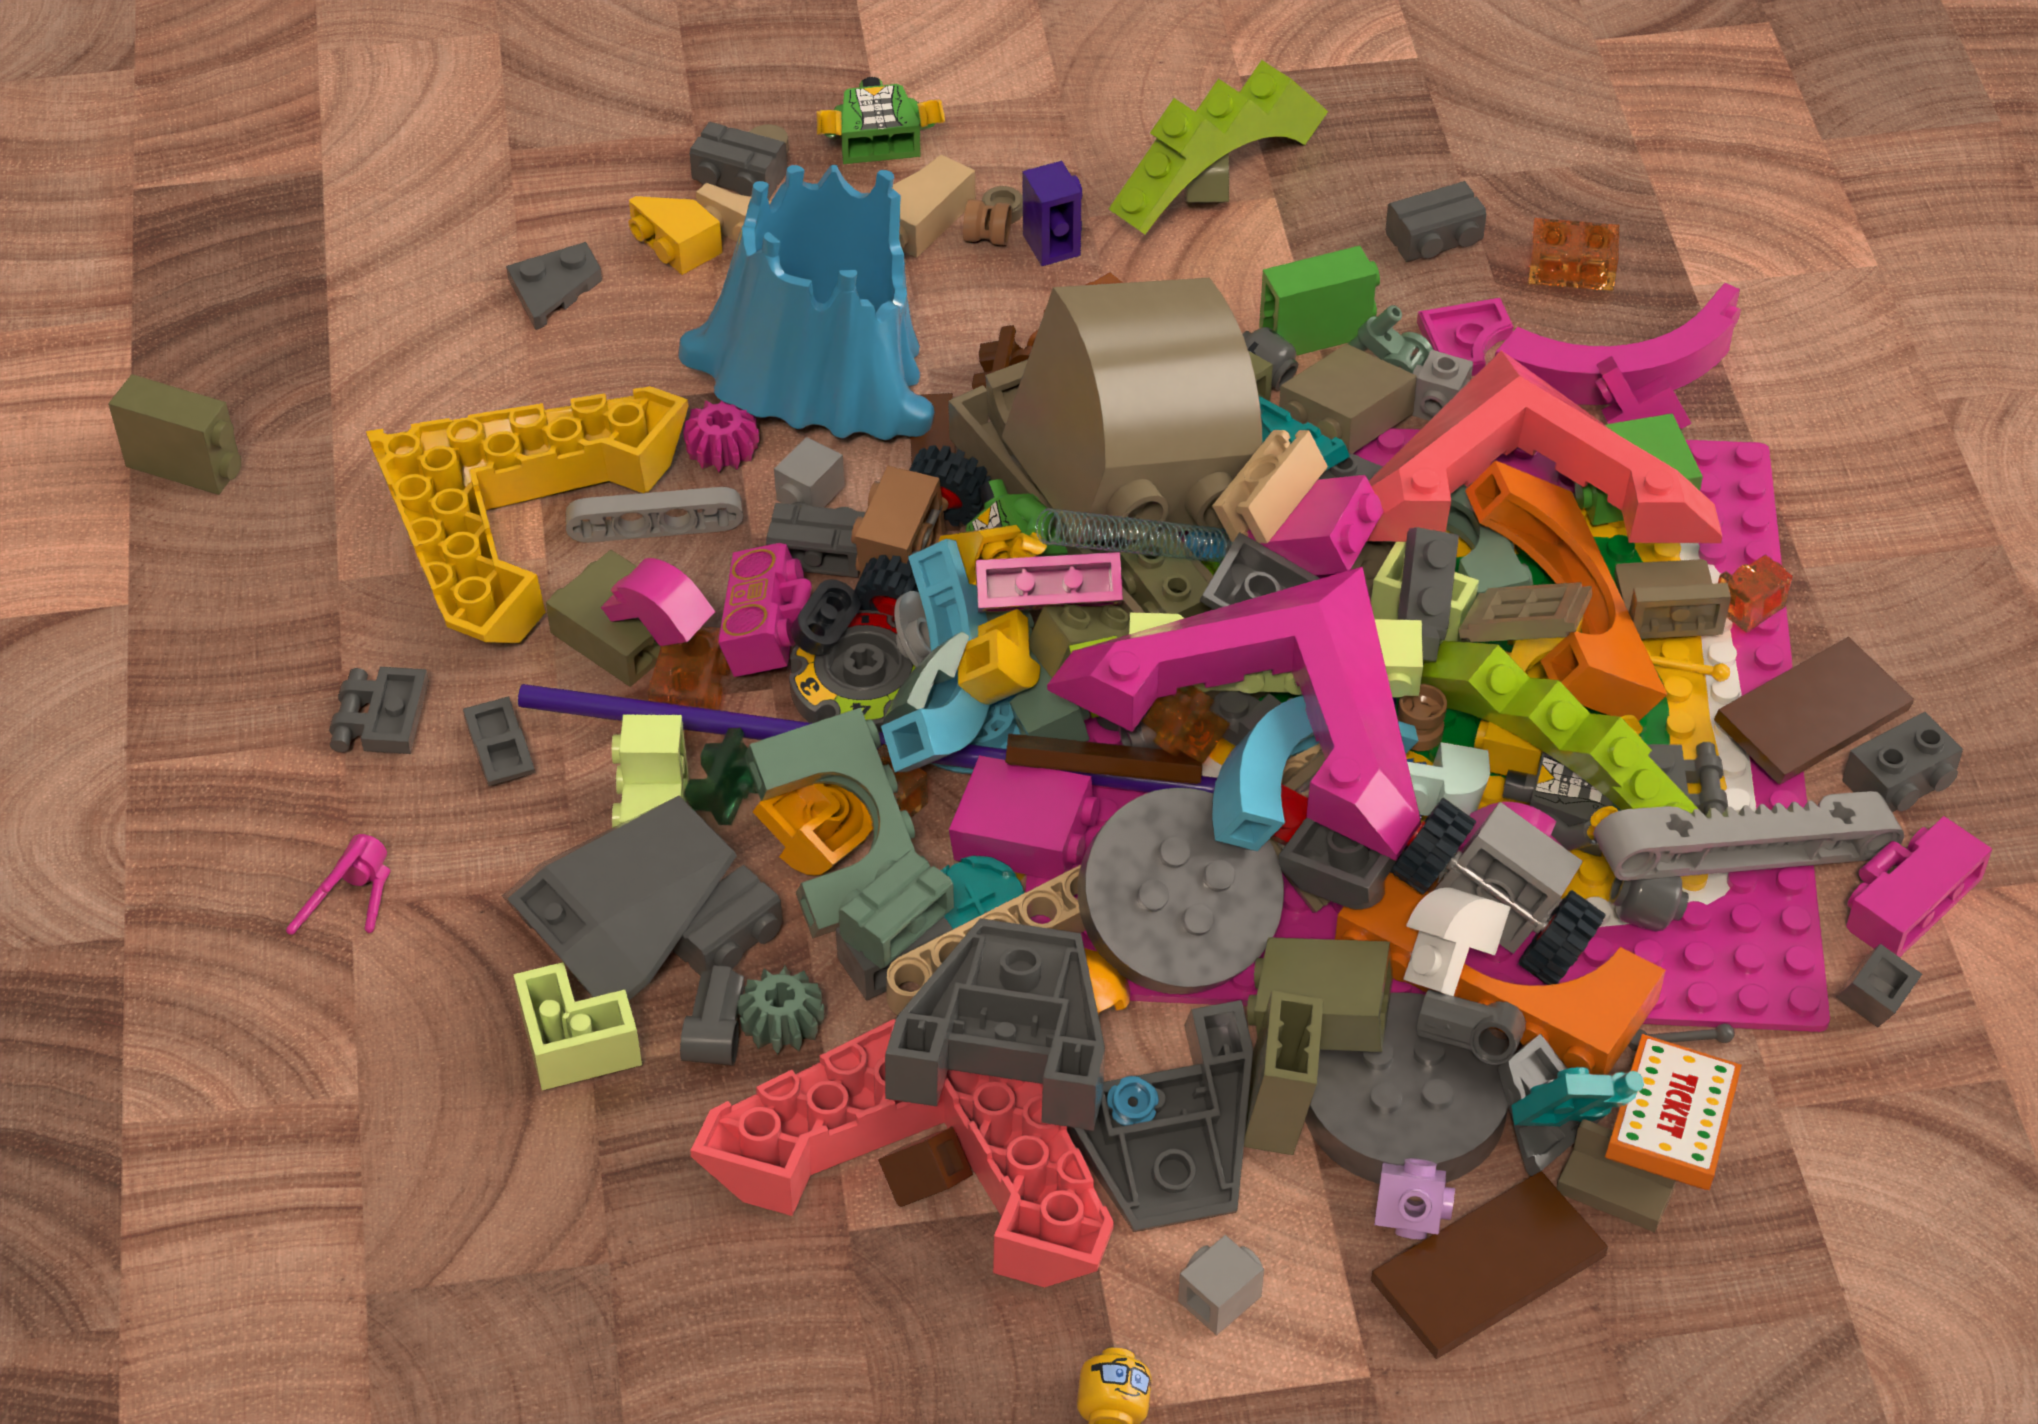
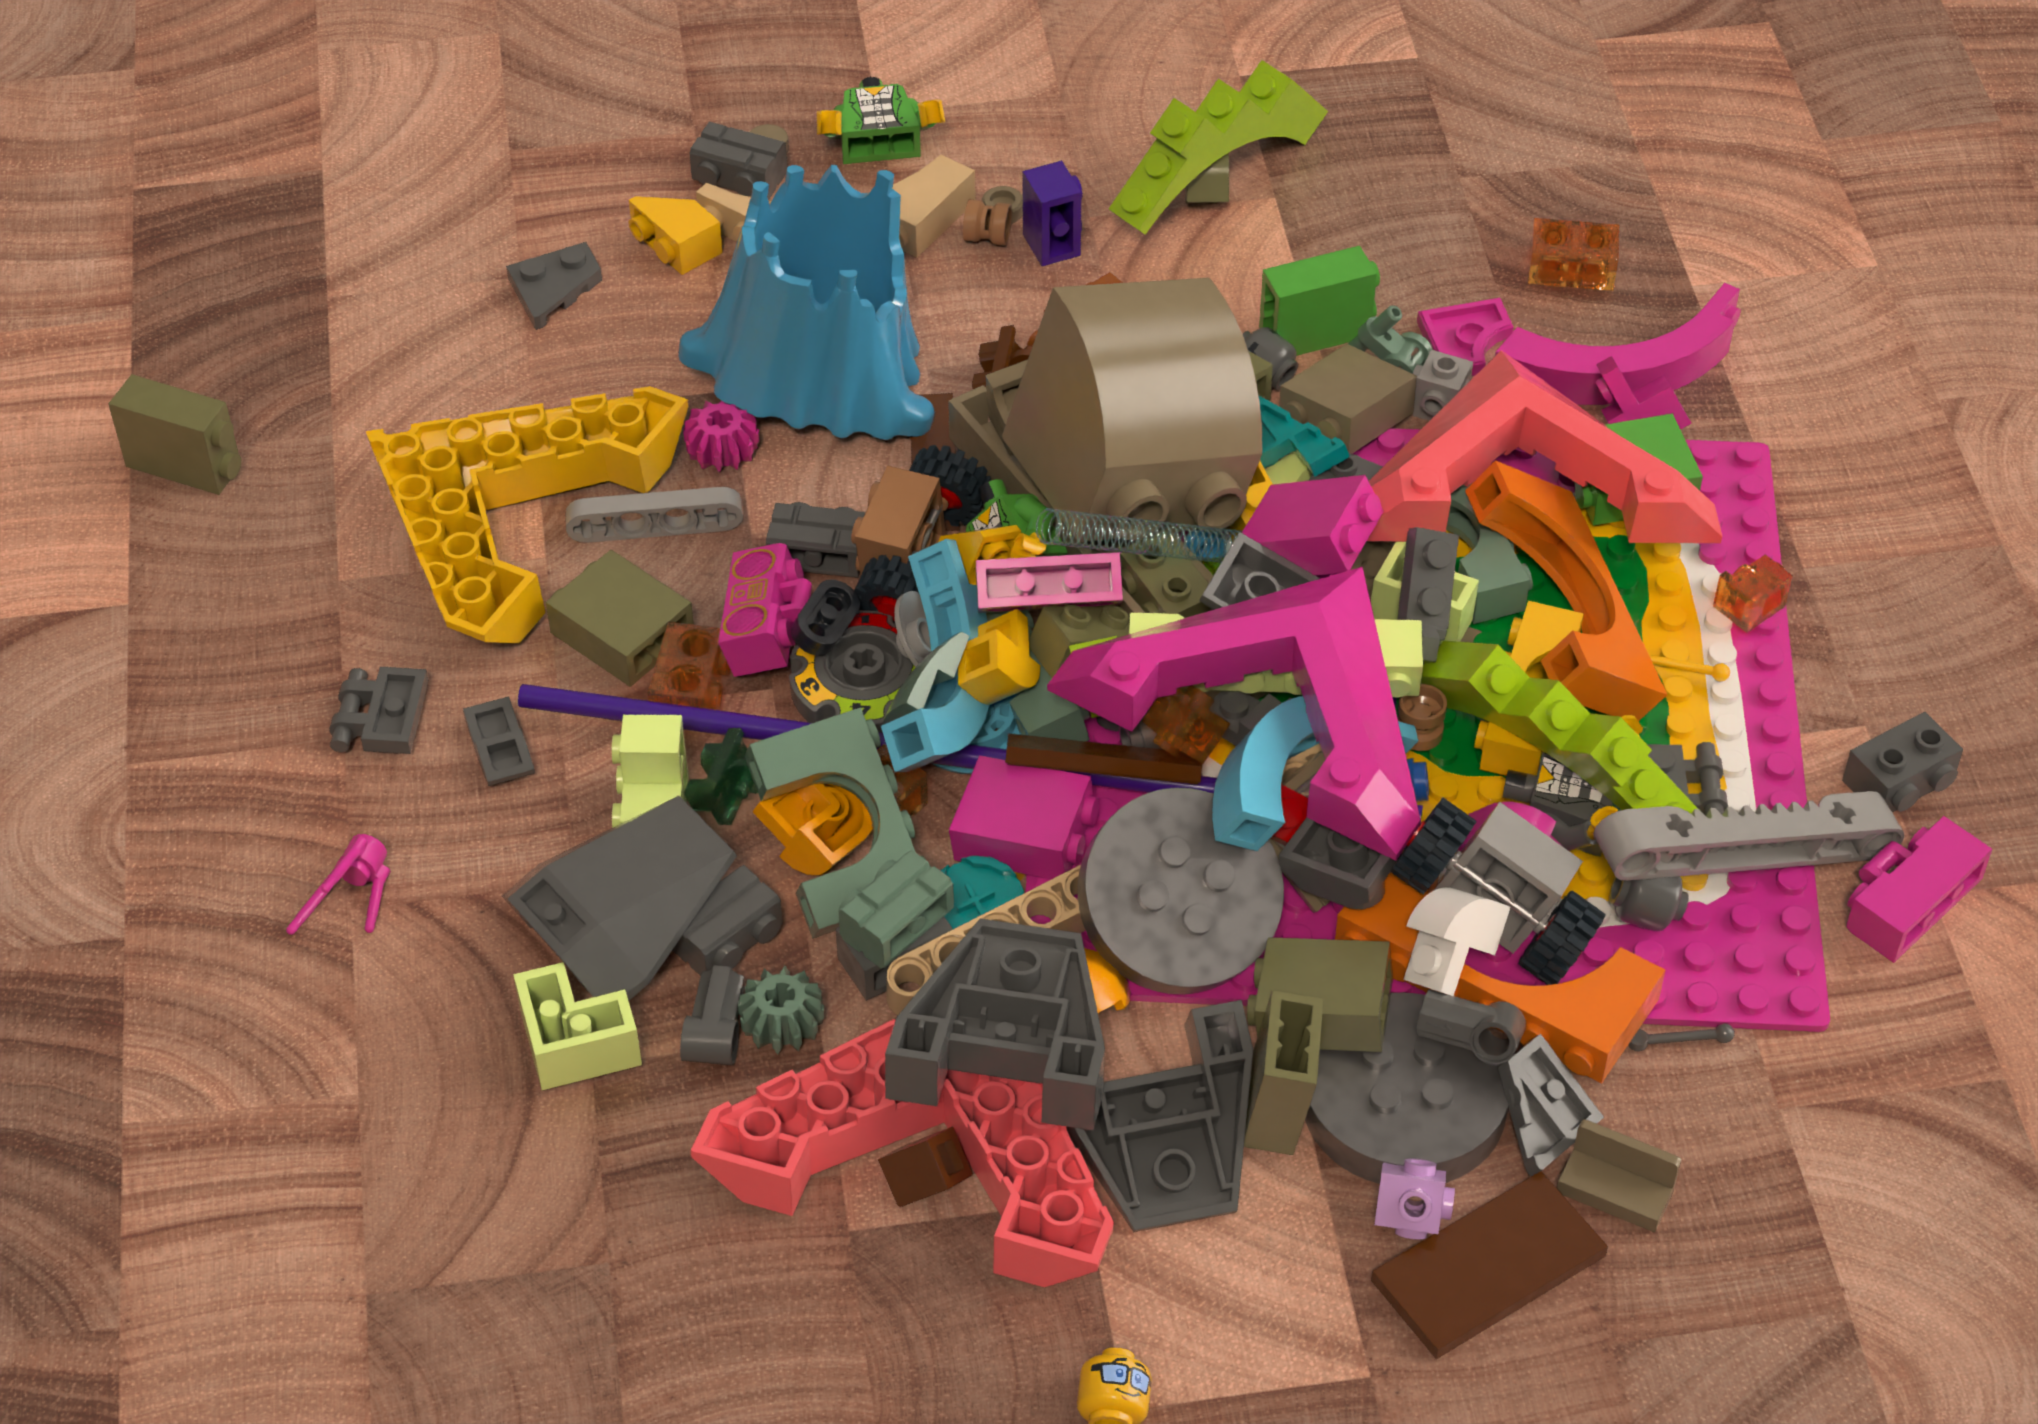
(662, 600): dark pink brick -> none
(809, 475): light grey brick -> none
(1132, 1088): dark azure plate -> none
(1220, 1283): light grey brick -> none
(1270, 485): tan piece -> none
(1436, 221): dark grey brick -> none
(1456, 775): light aqua brick -> none
(1526, 612): dark tan piece -> none
(1576, 1097): teal plate -> none
(1673, 598): dark tan bracket -> none
(1678, 1115): tile -> none
(1813, 710): reddish brown tile -> none
(1879, 985): dark grey brick -> none

